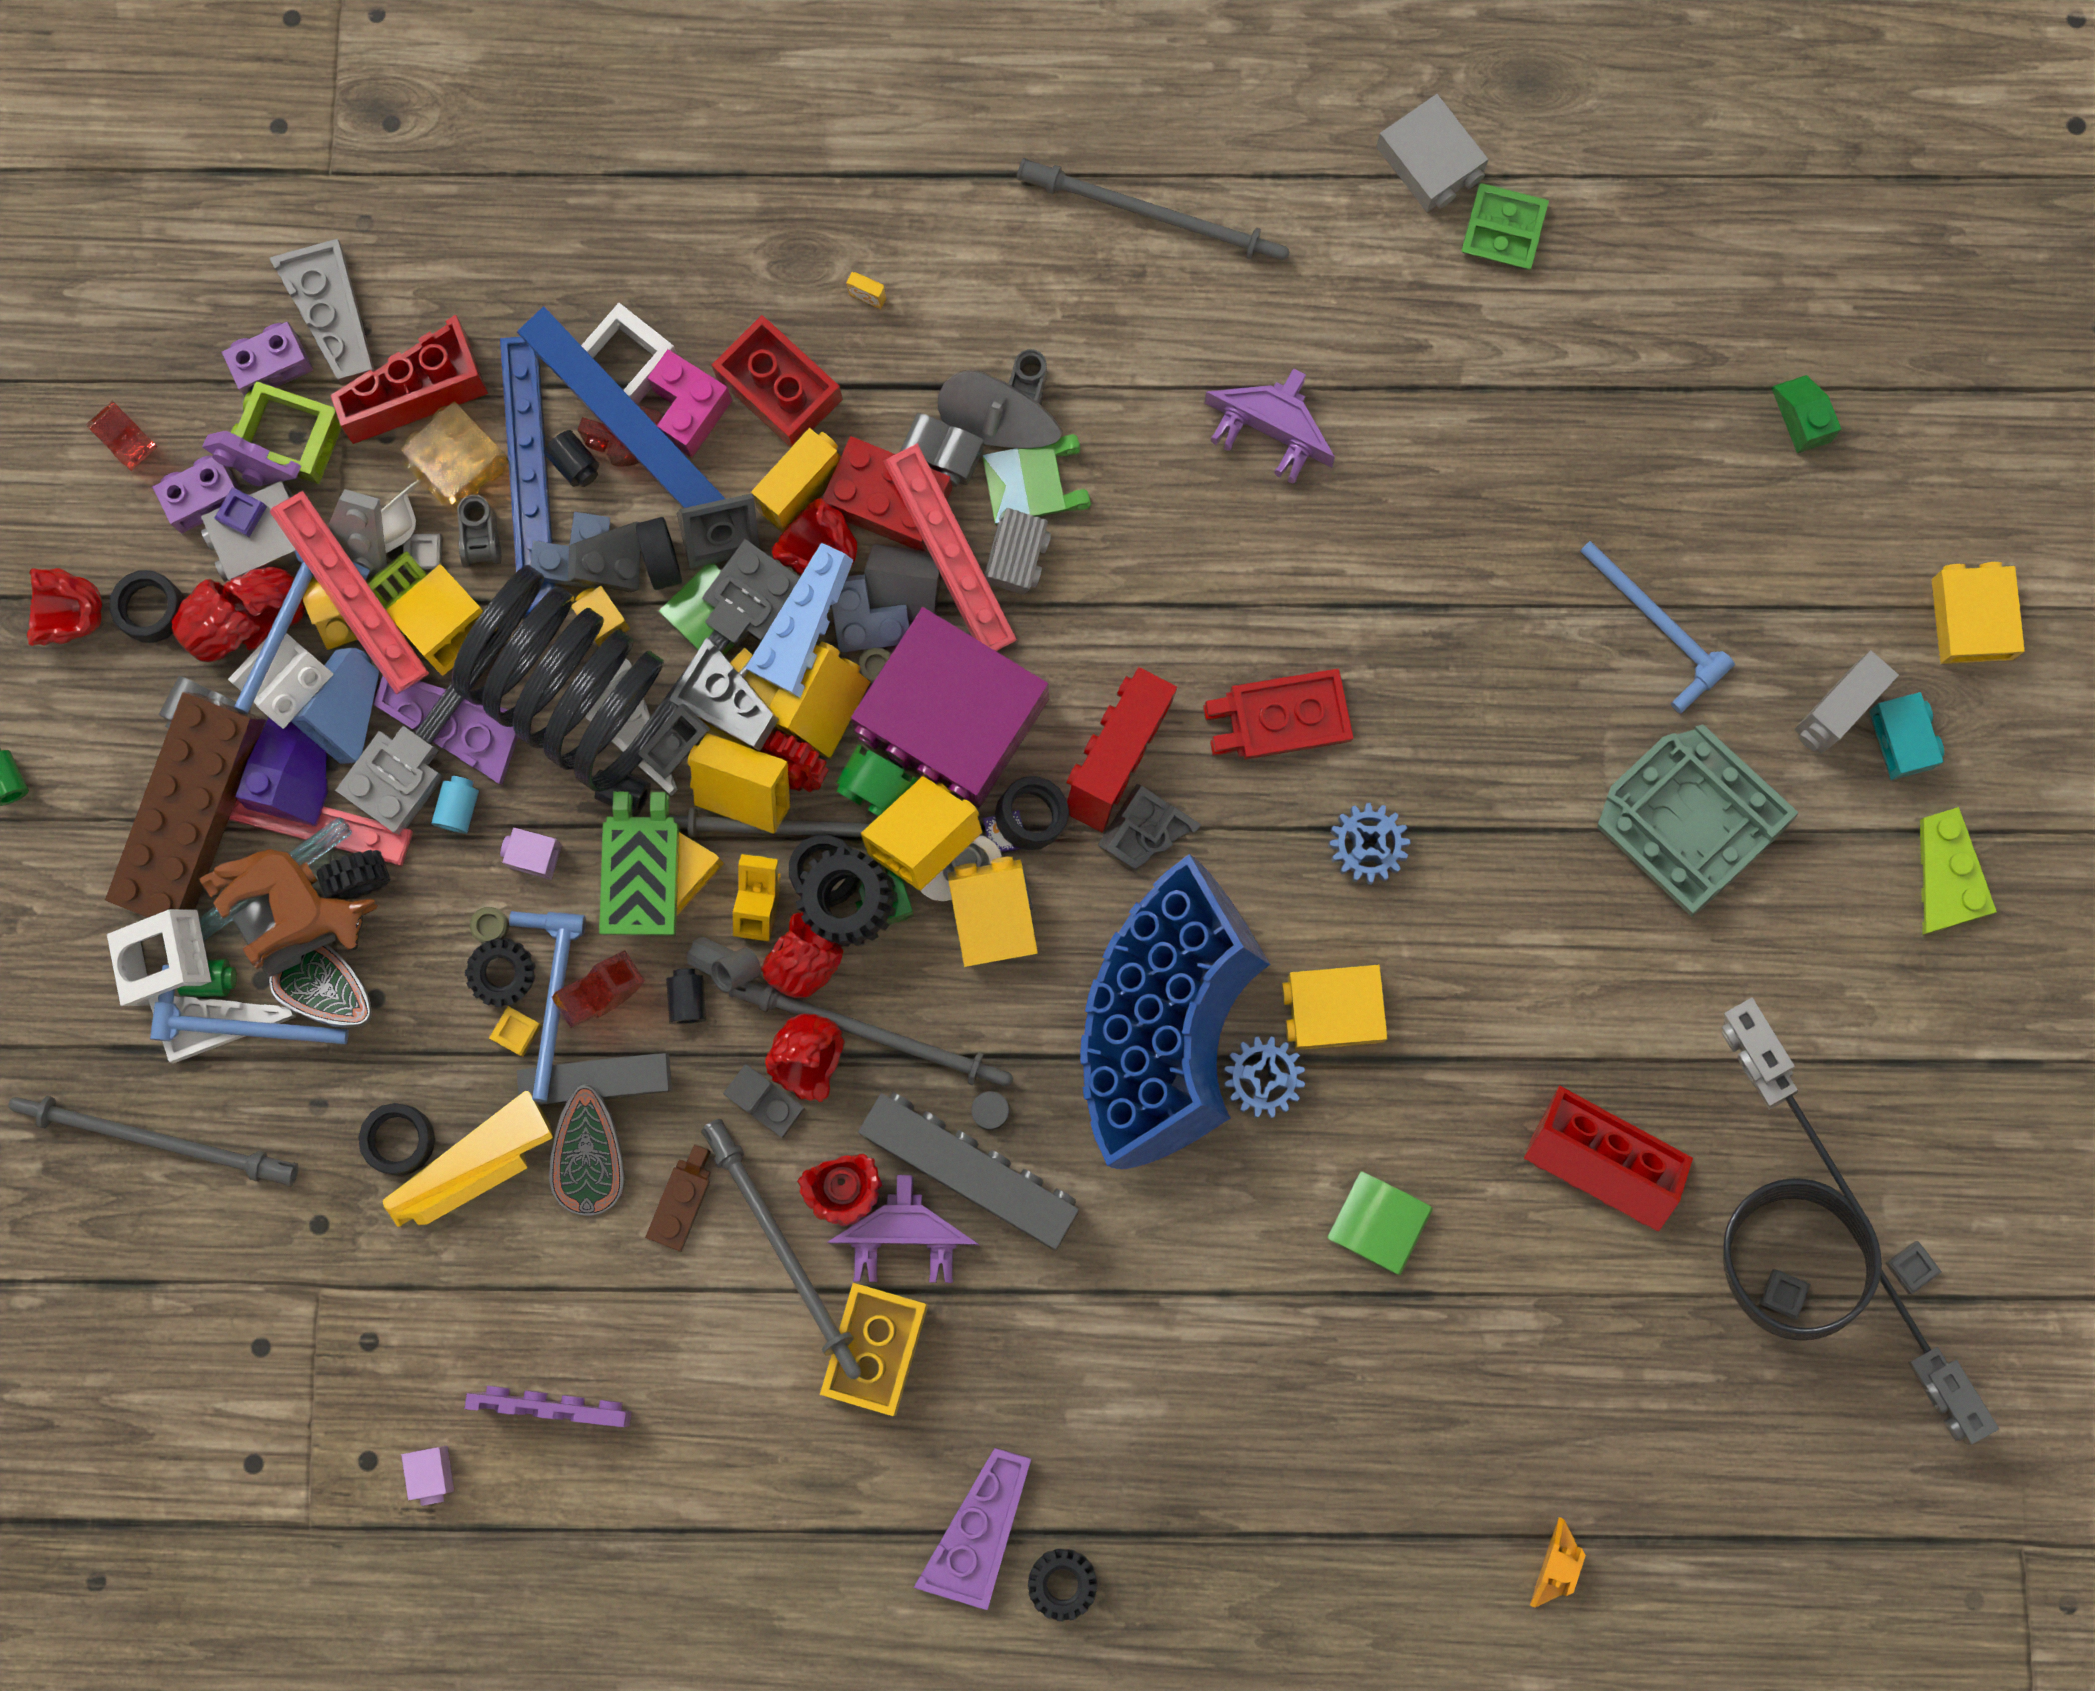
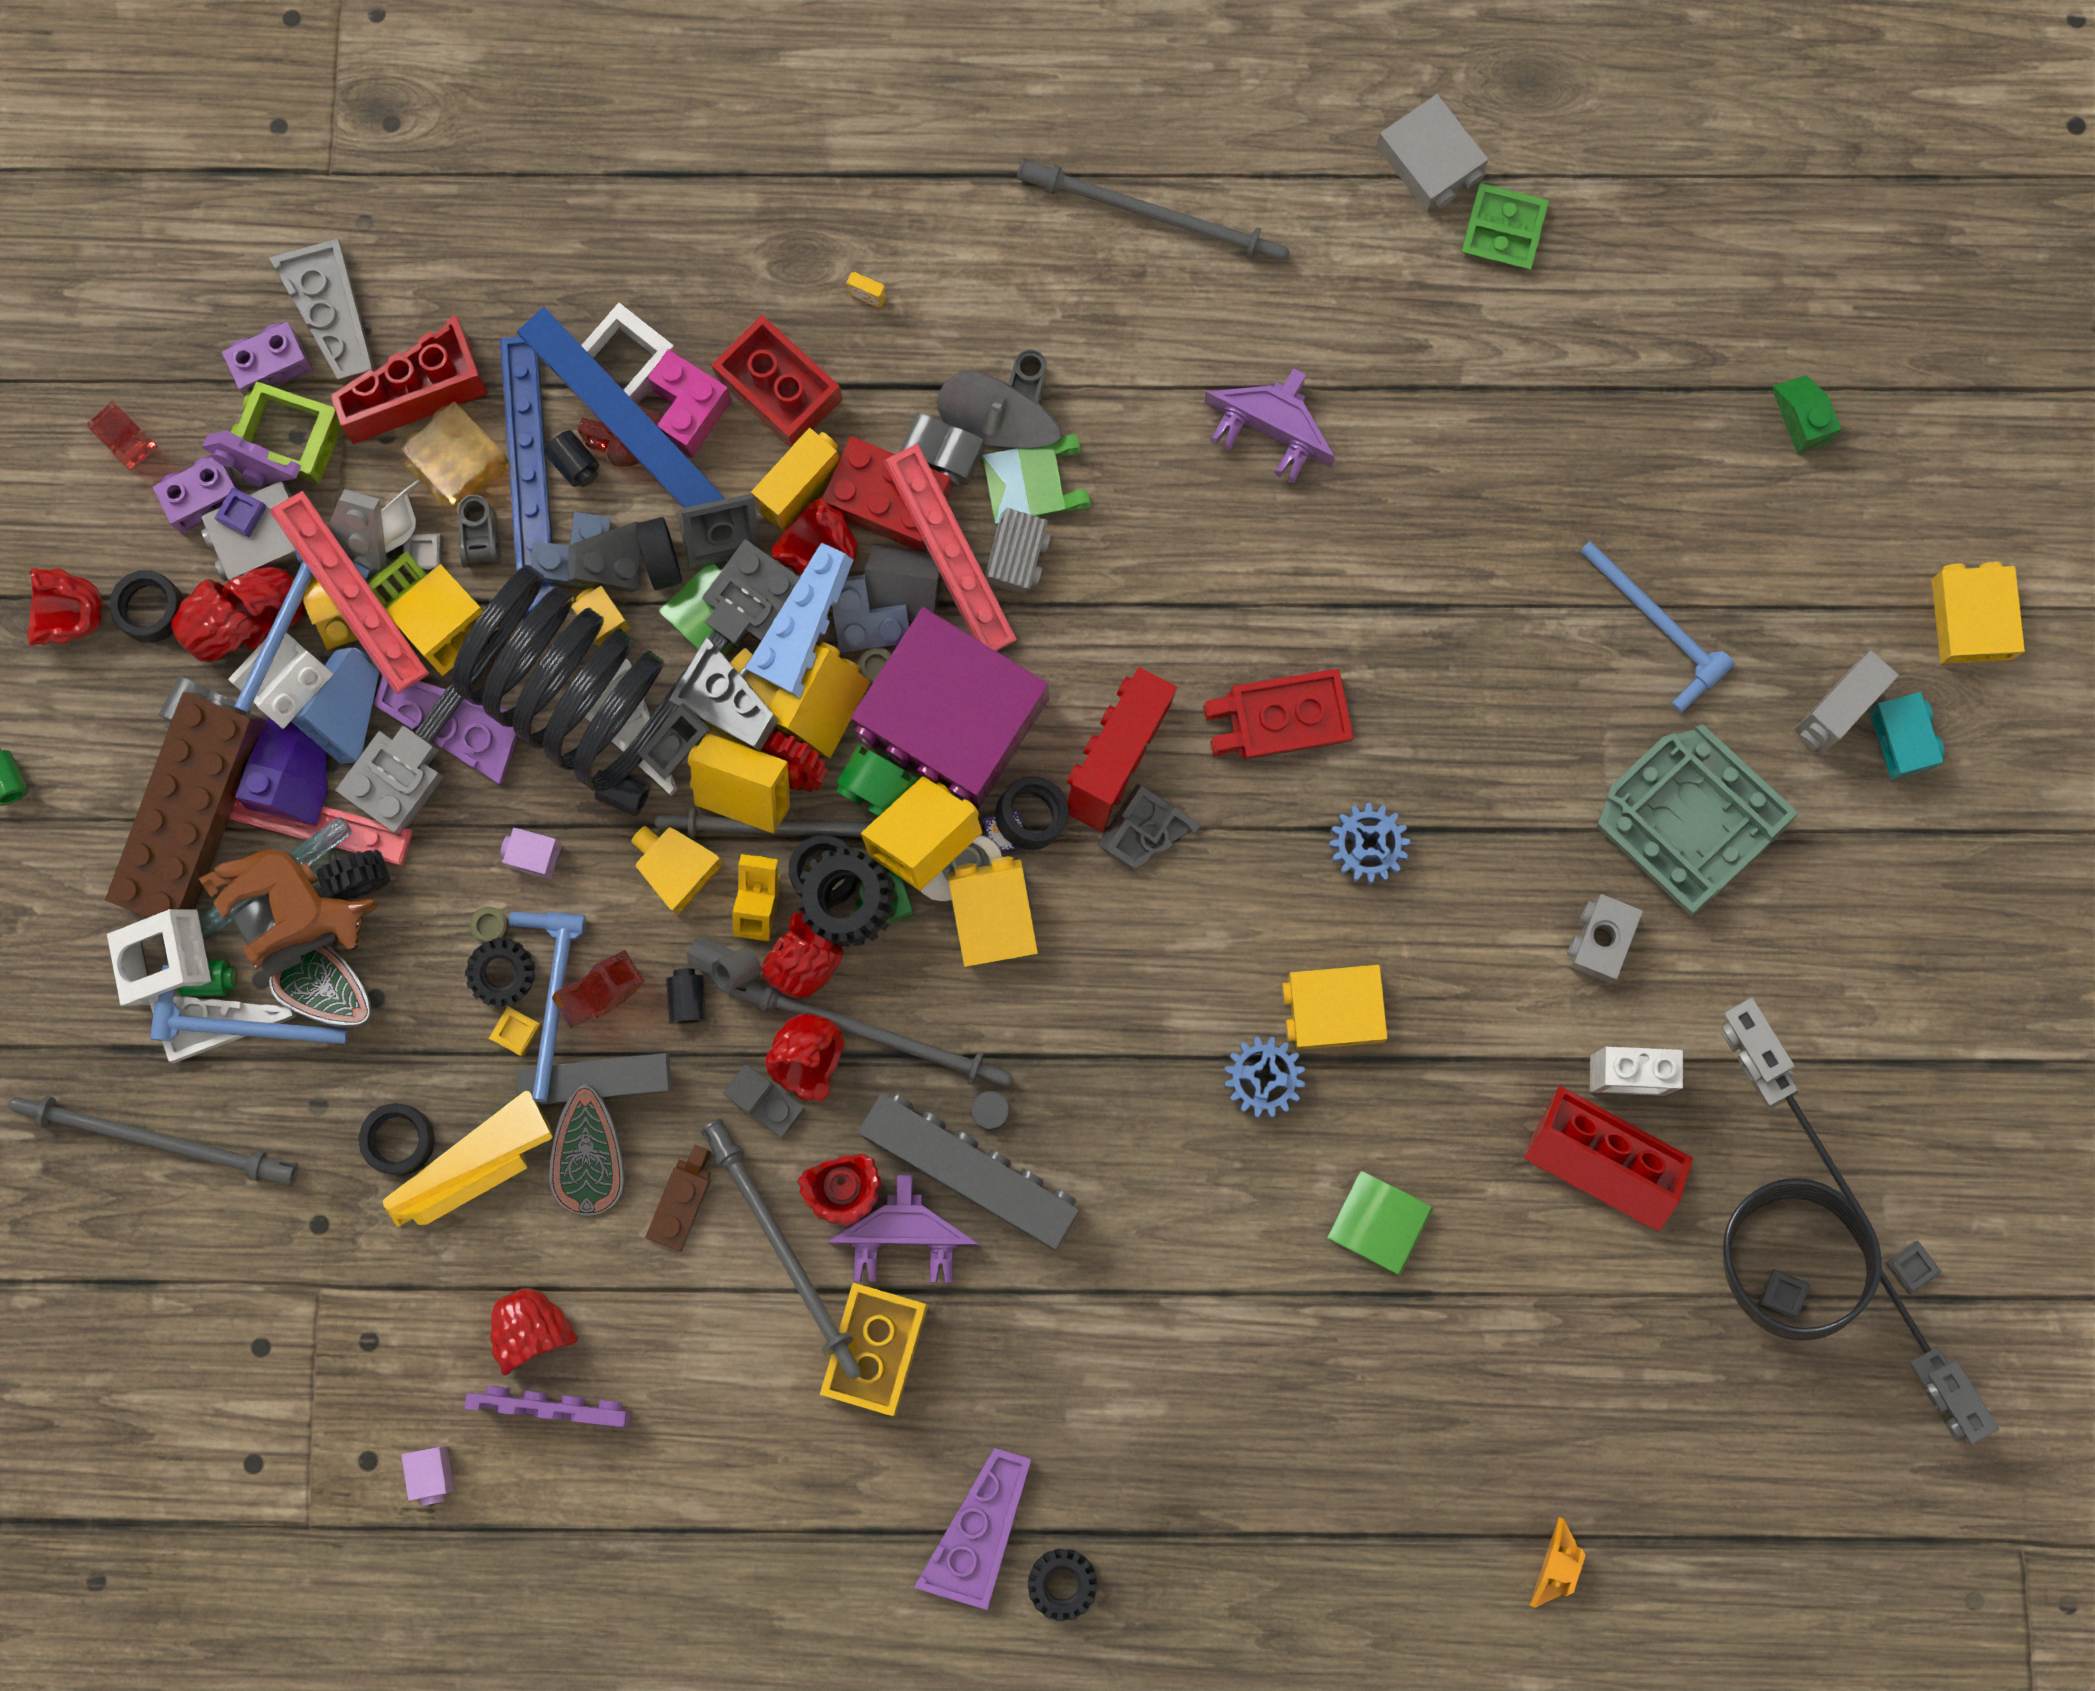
(455, 805): medium azure brick -> none
(526, 1327): none -> red hair
(639, 869): bright green tile -> none
(1161, 1017): blue brick -> none
(1620, 922): none -> light grey brick
(1626, 1072): none -> white window
(1952, 876): lime wing -> none

